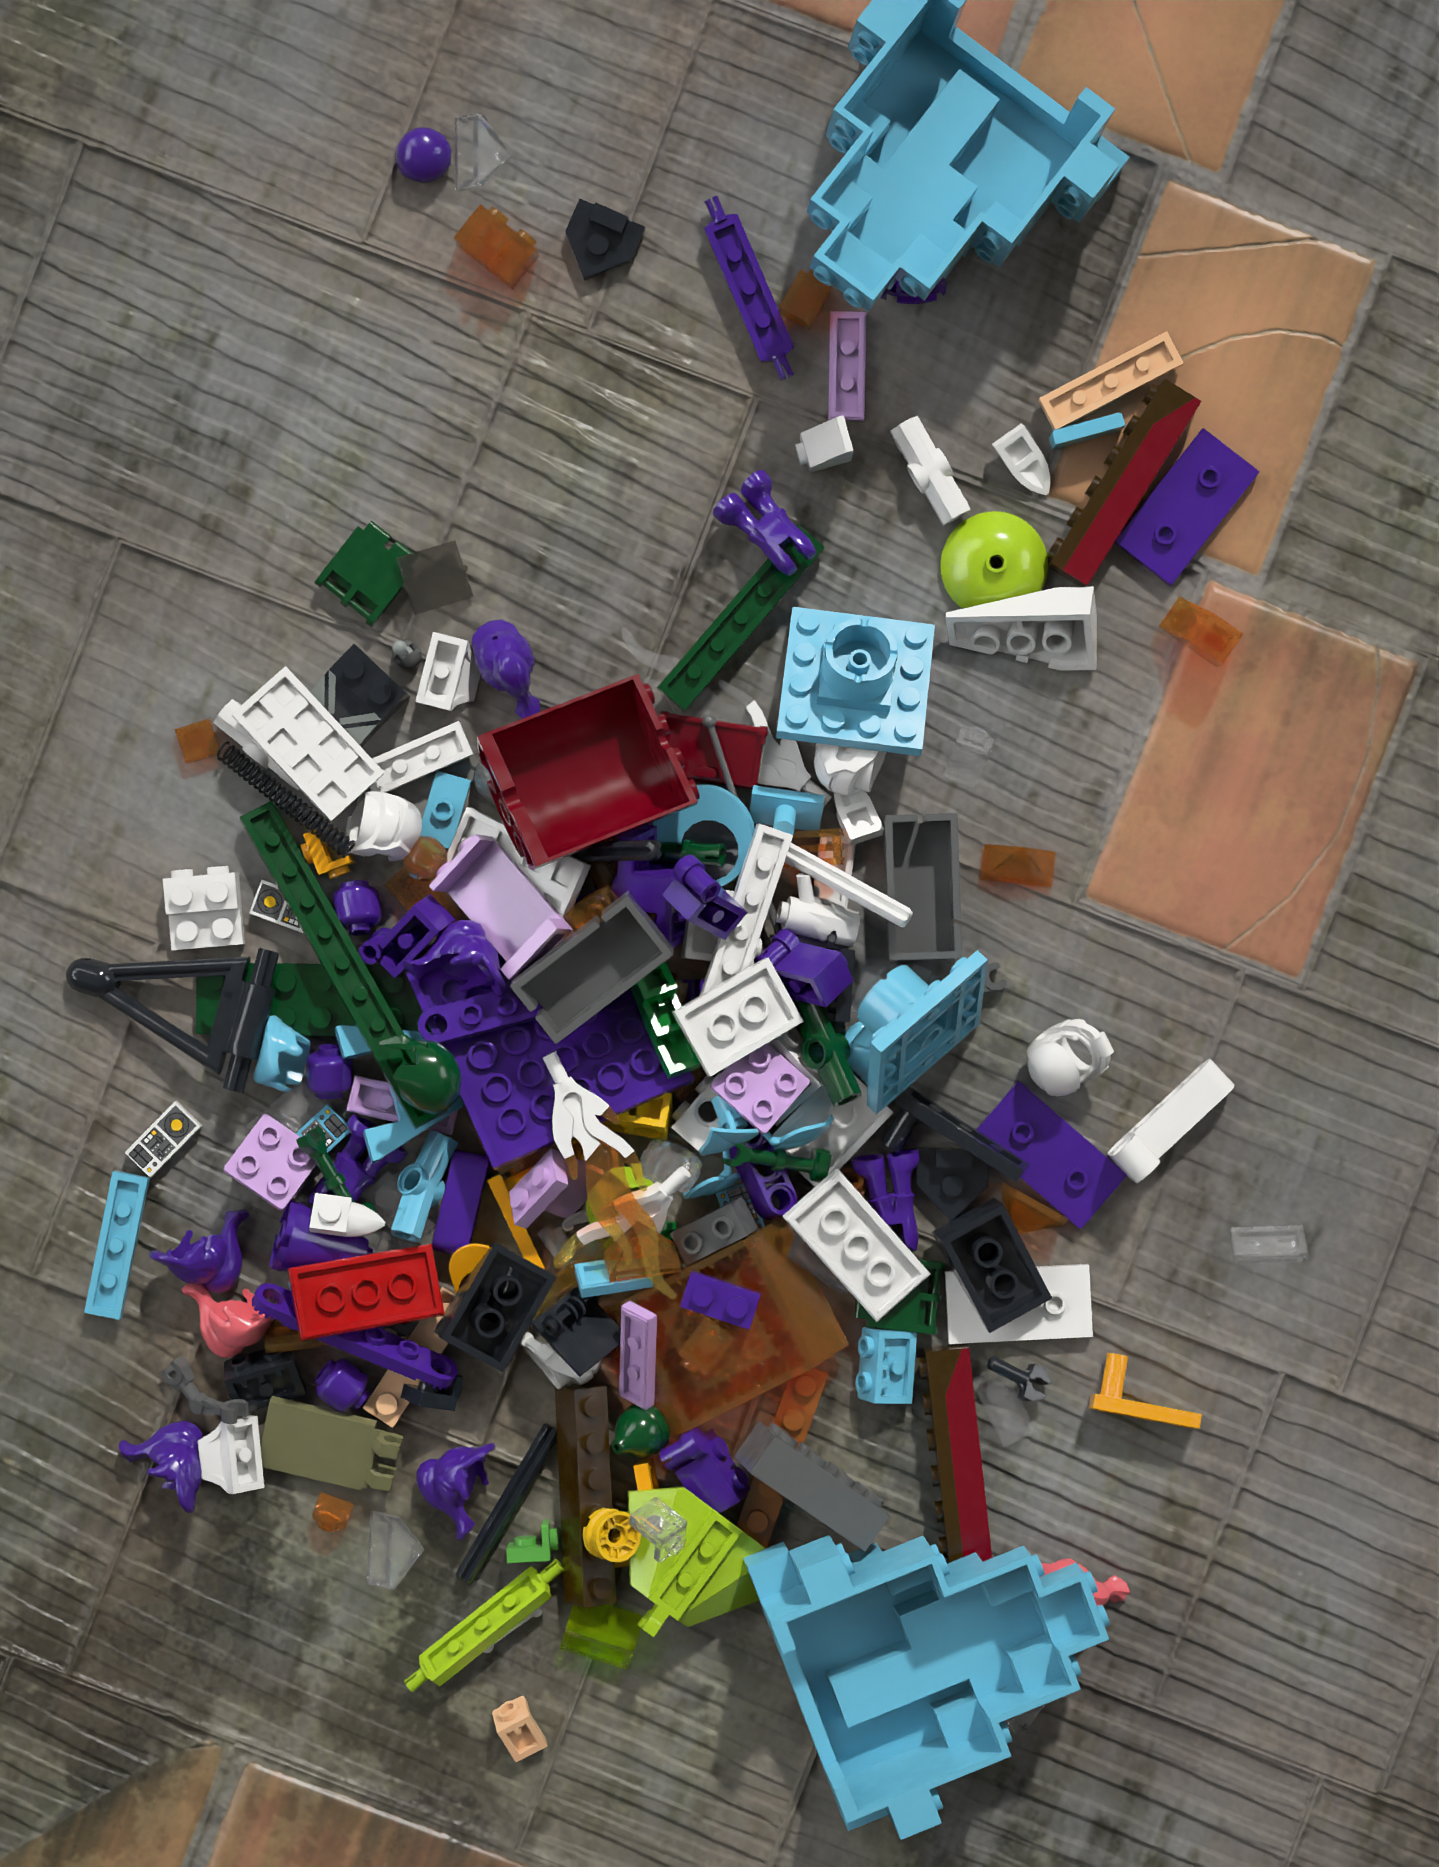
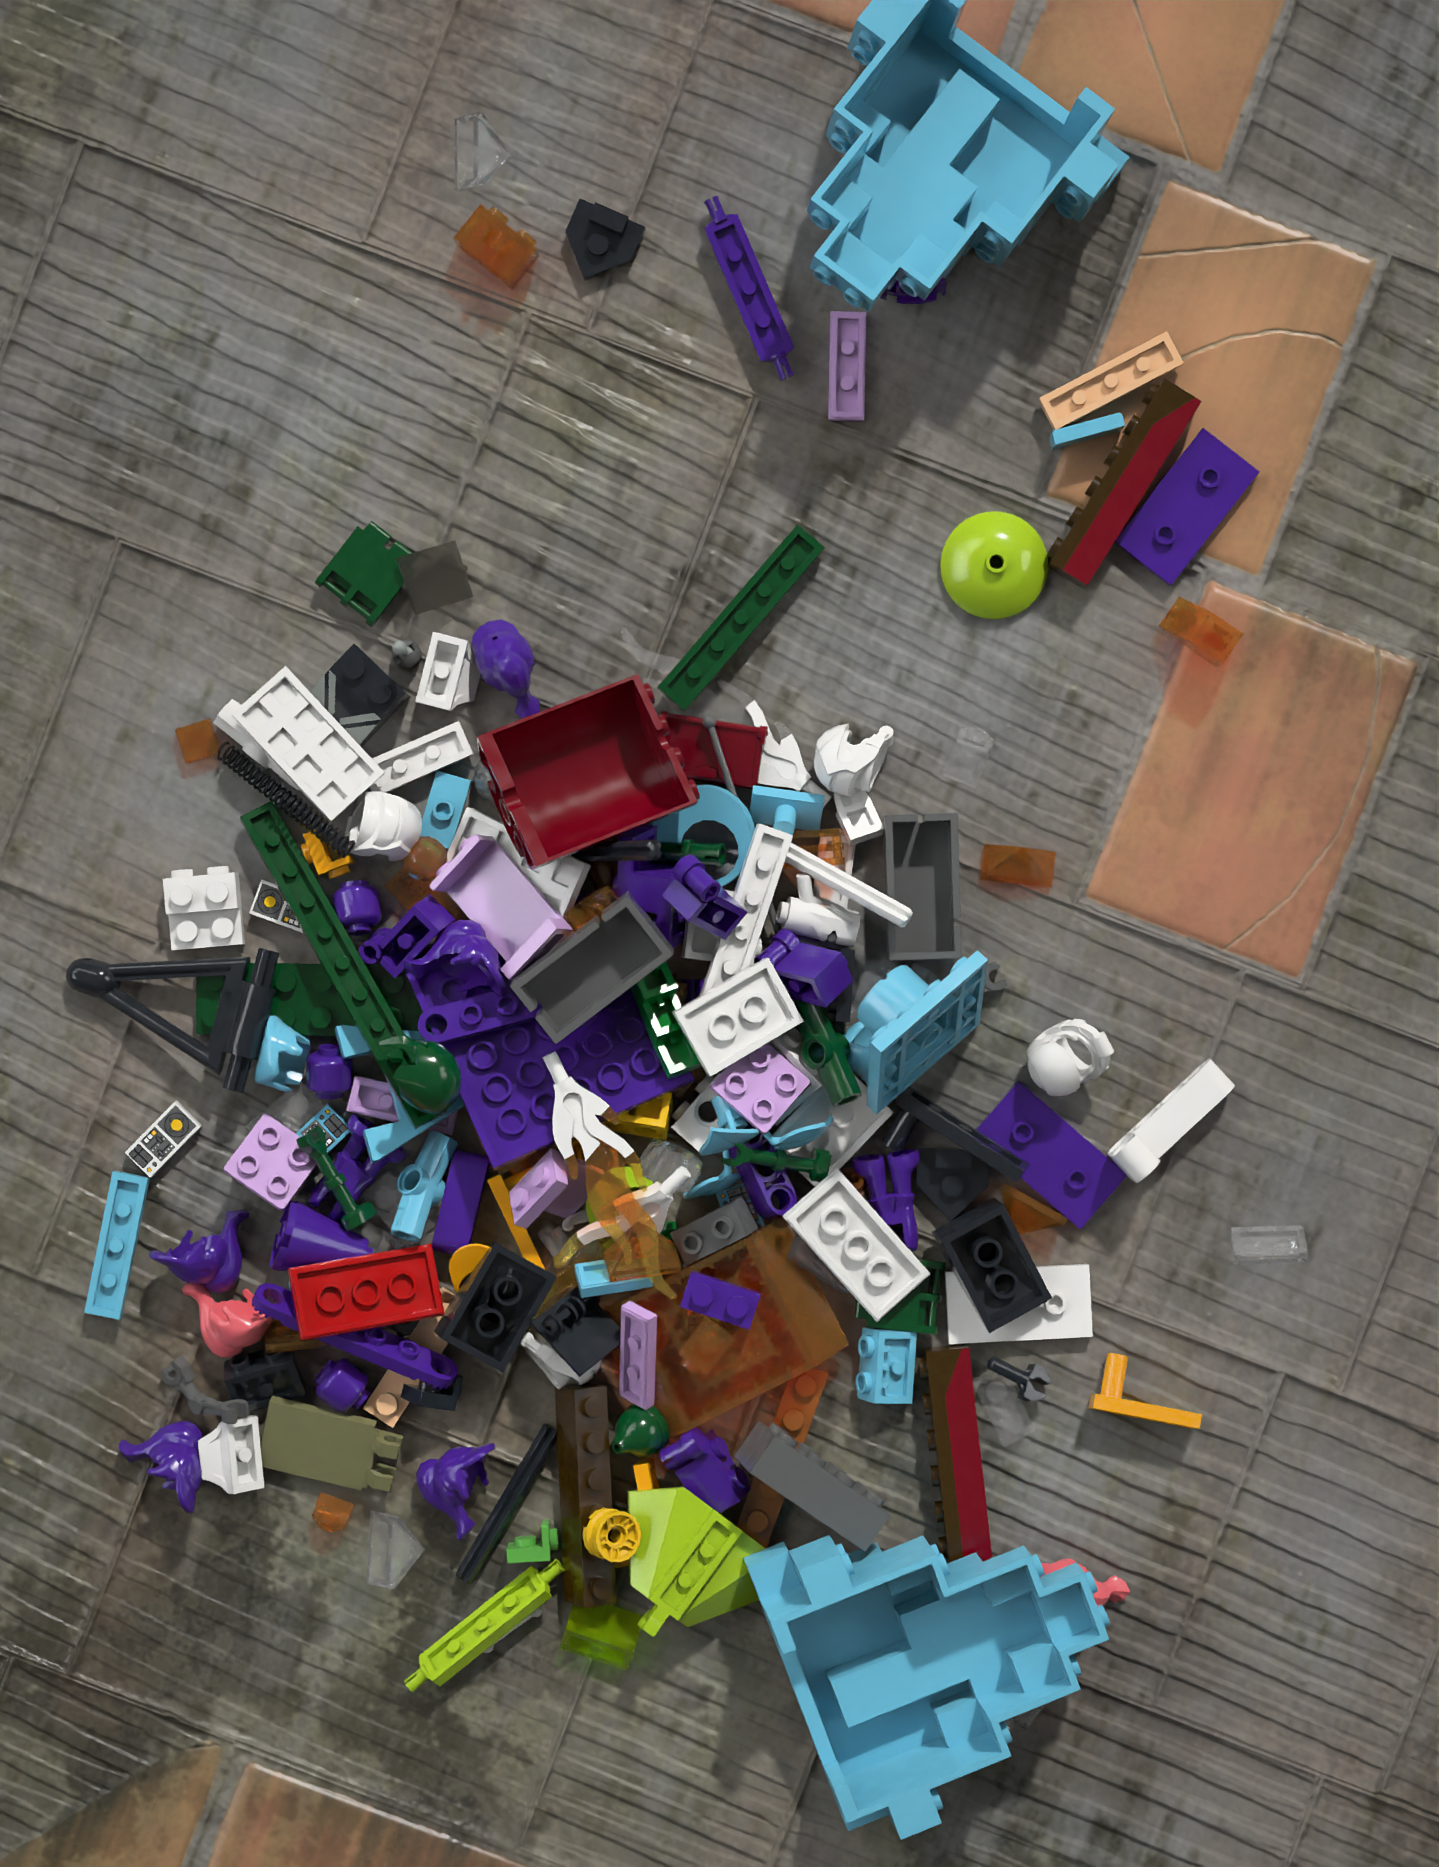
(342, 1217): white plate -> none
(423, 155): dark purple hair -> none
(518, 1729): light nougat bracket -> none
(661, 1527): clear bracket -> none
(772, 530): dark purple piece -> none
(805, 299): clear orange brick -> none
(825, 445): white slope -> none
(856, 681): medium azure piece -> none
(930, 470): white piece -> none
(1024, 459): white plate -> none
(1041, 626): white wedge -> none

